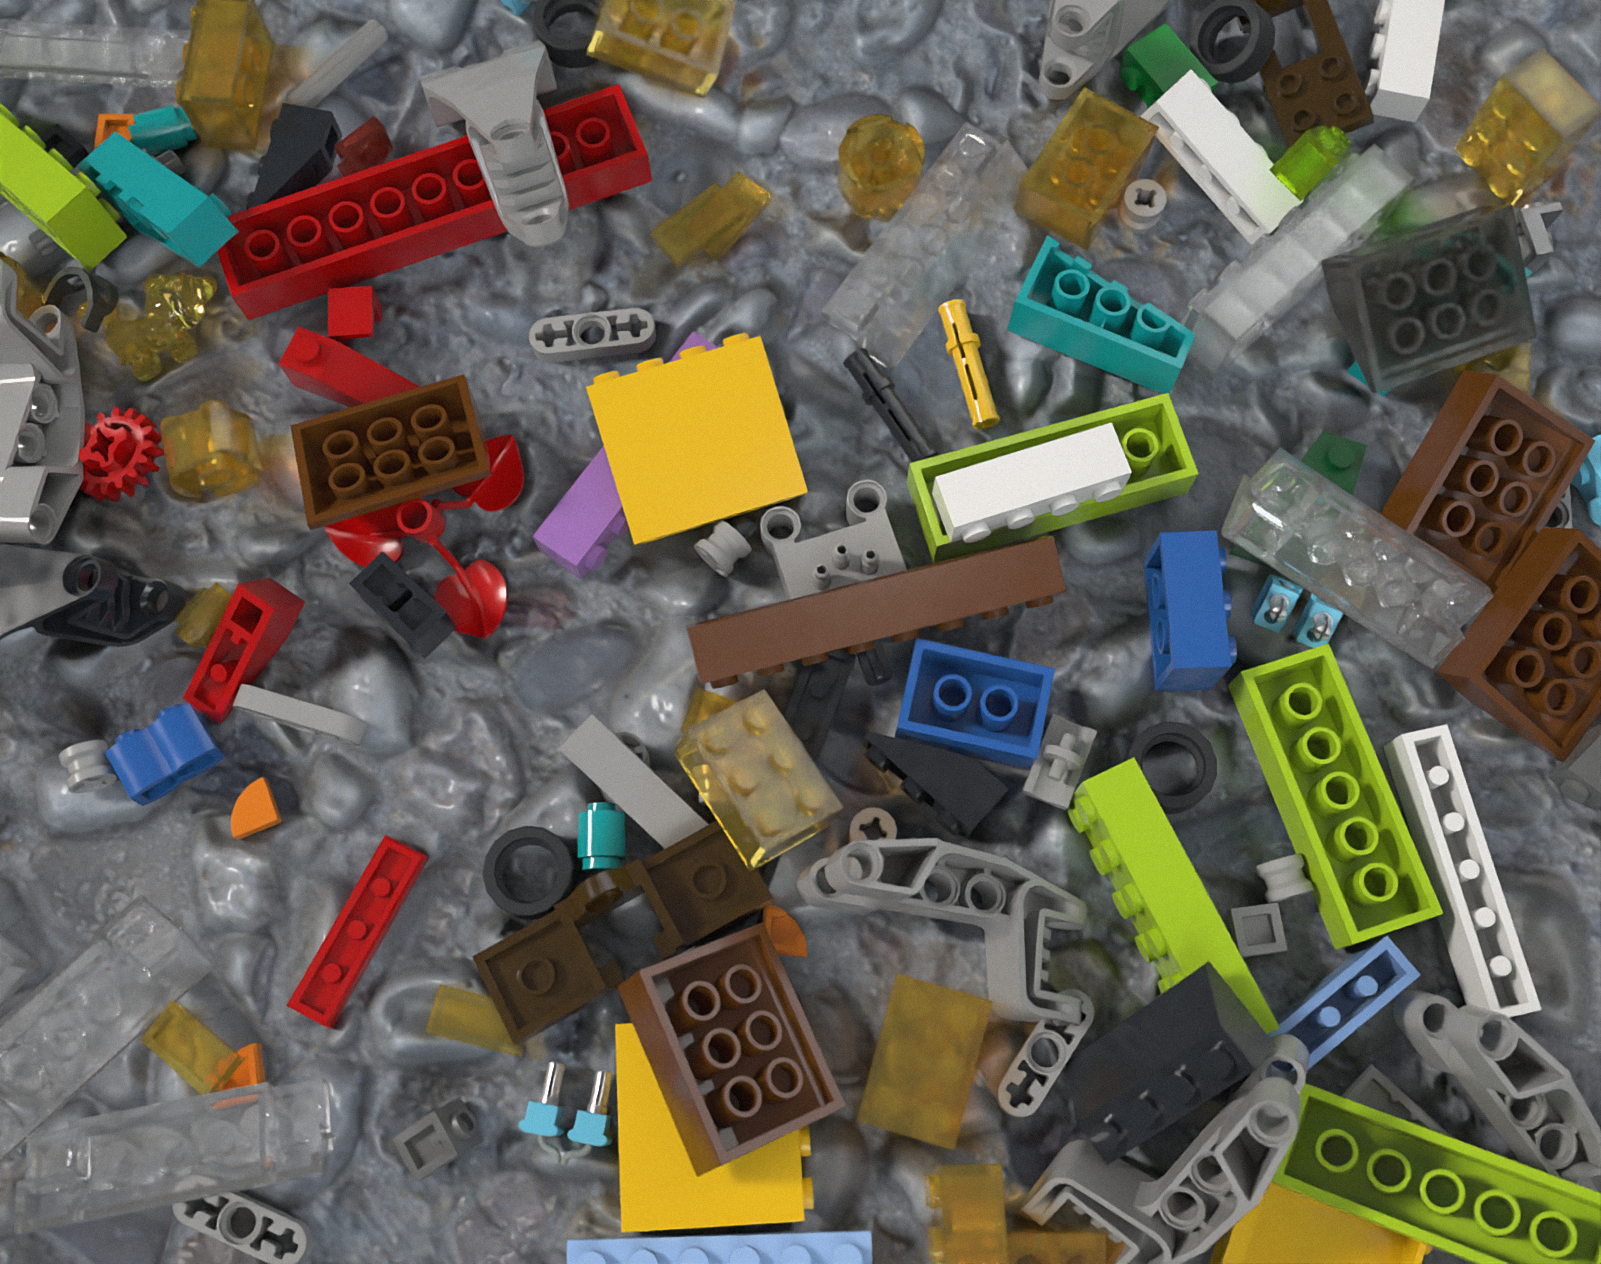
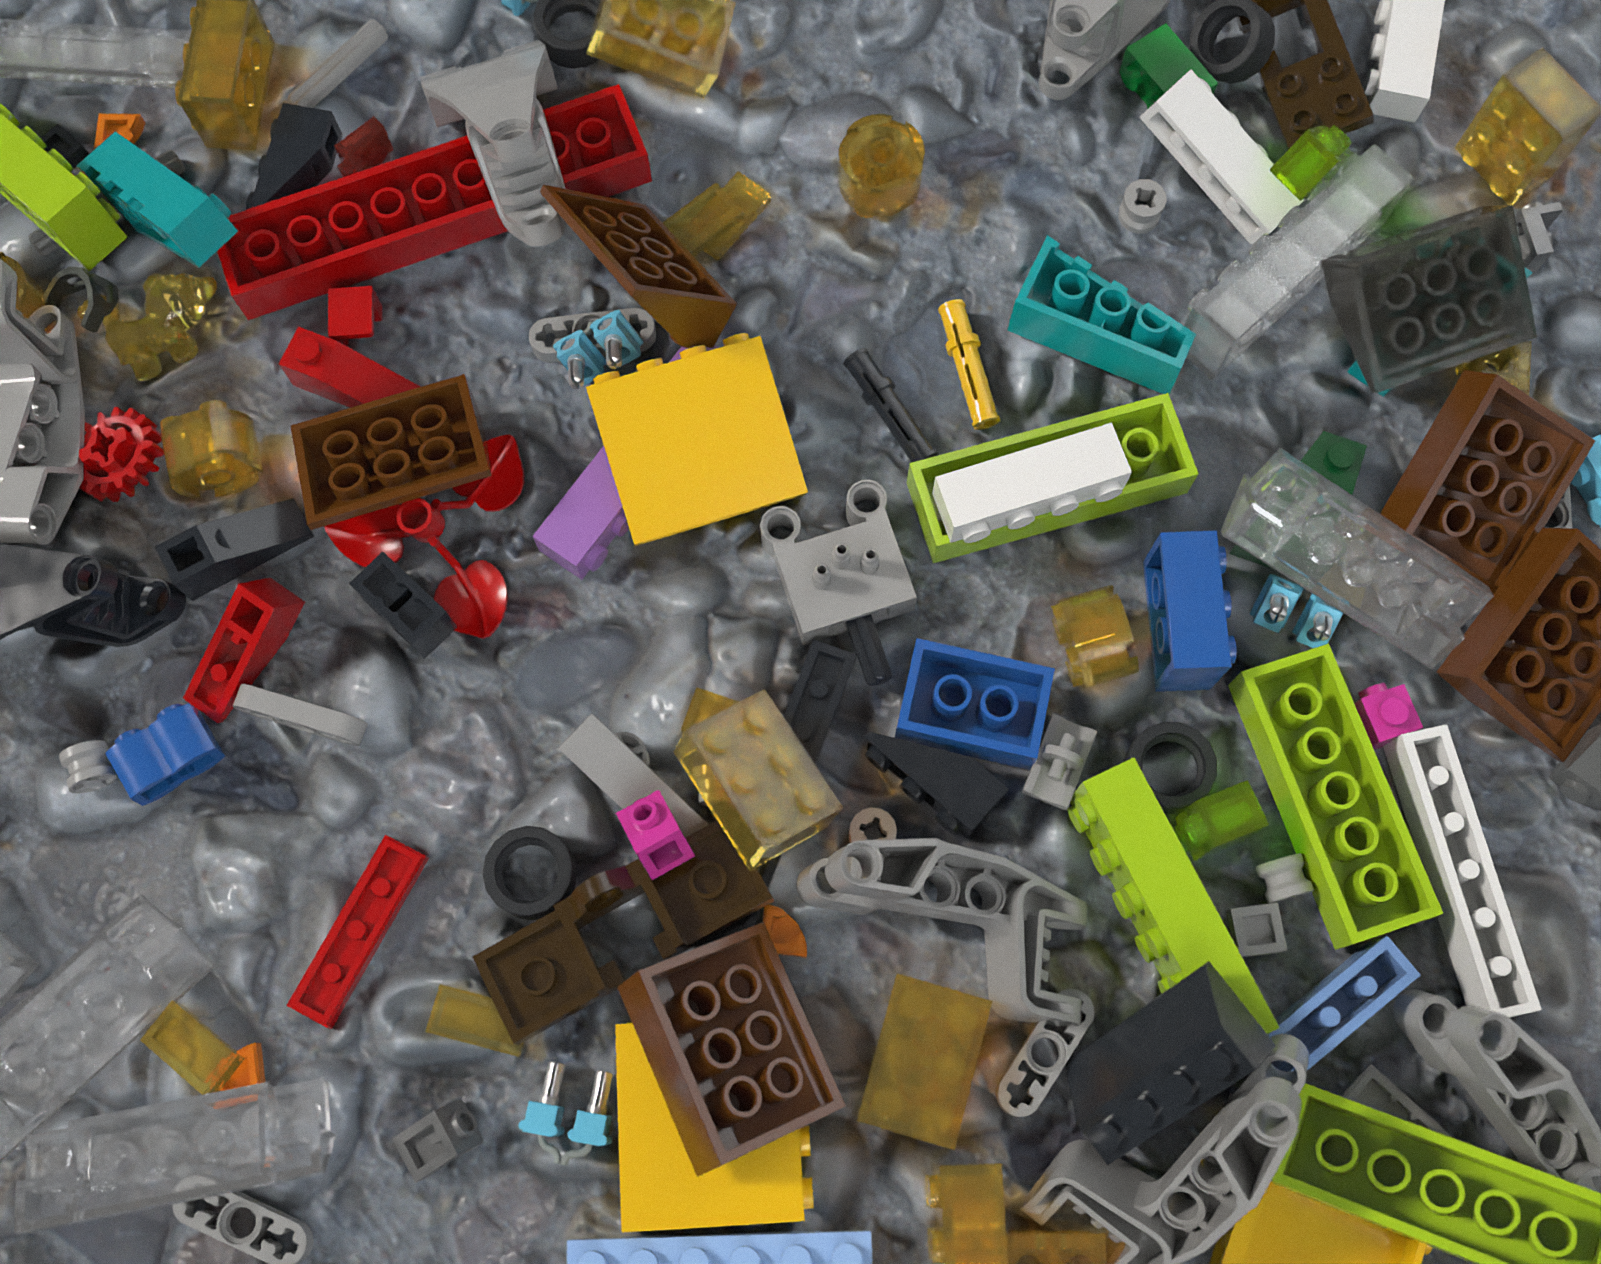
(162, 130): teal brick -> none
(202, 615): clear yellow brick -> none
(231, 546): none -> black slope
(254, 810): orange tile -> none
(586, 361): none -> medium azure piece
(601, 837): teal brick -> none
(648, 264): none -> reddish brown slope
(655, 834): none -> dark pink brick
(723, 548): light grey wheel -> none
(875, 609): reddish brown brick -> none
(928, 245): clear slope -> none
(1085, 168): clear yellow brick -> none
(1096, 637): none -> clear yellow brick
(1220, 821): none -> clear neon green brick
(1387, 713): none -> dark pink brick

